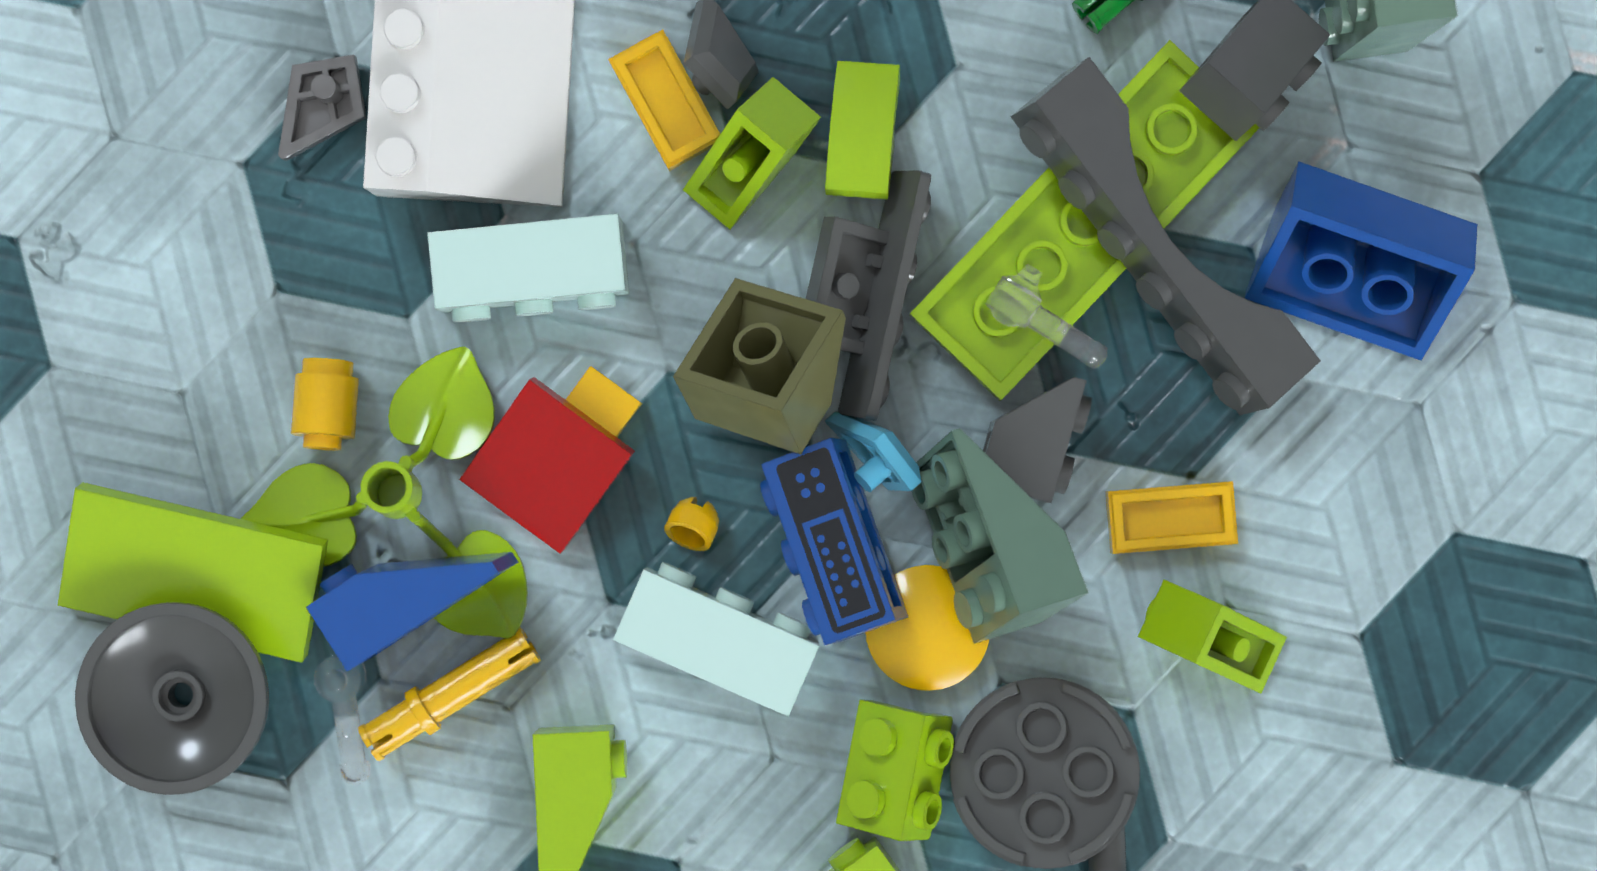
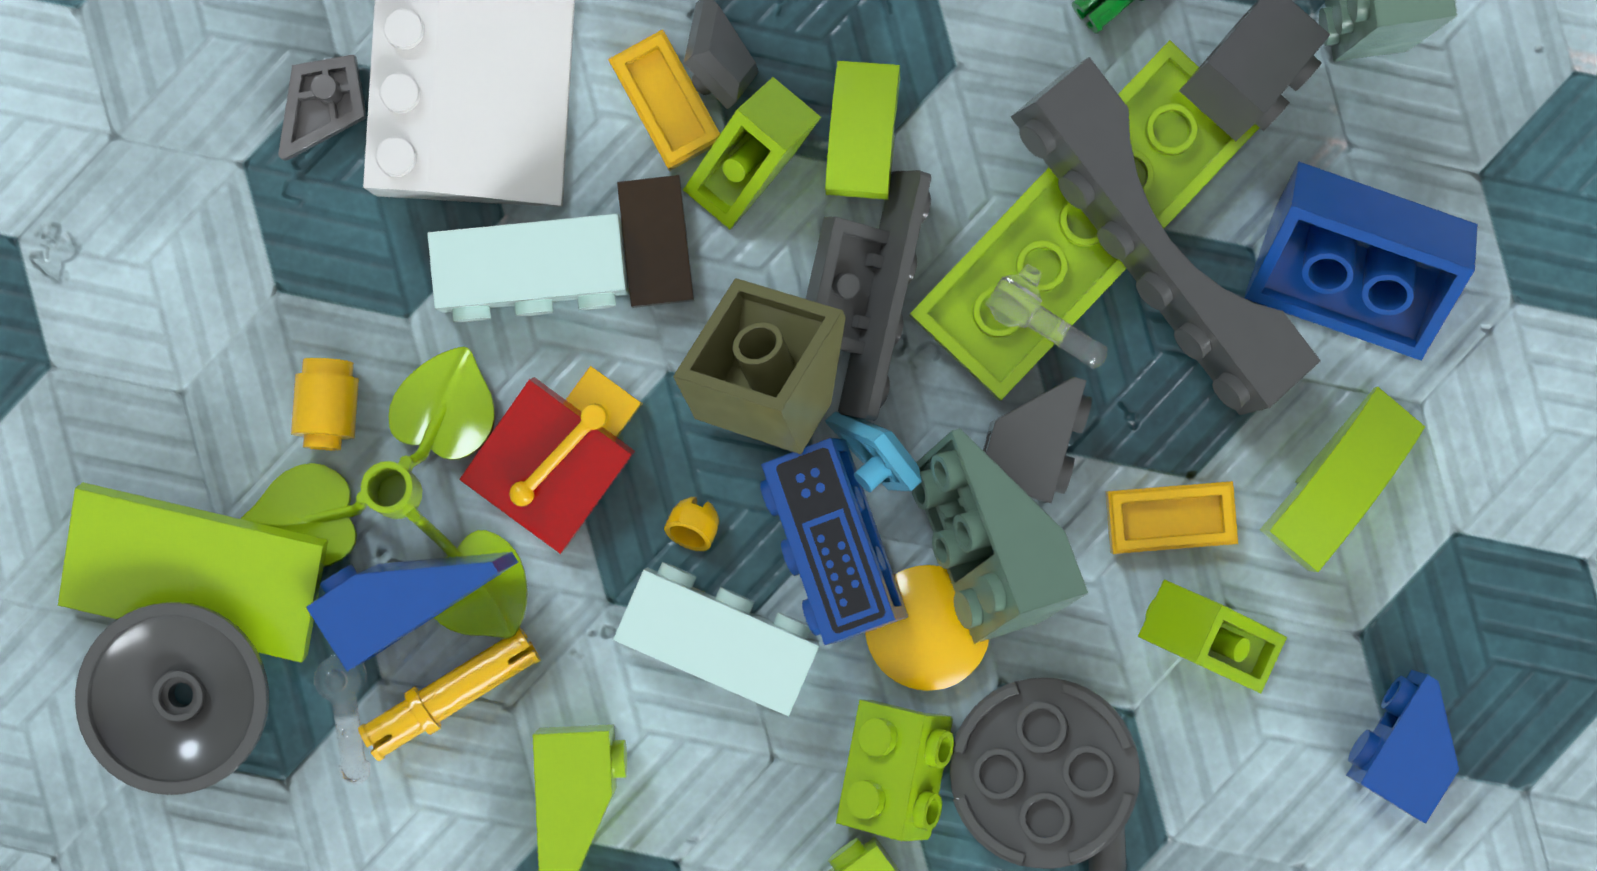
(592, 417): none -> yellow hinge
(655, 241): none -> dark brown tile
(1343, 480): none -> lime slope
(1411, 749): none -> blue slope

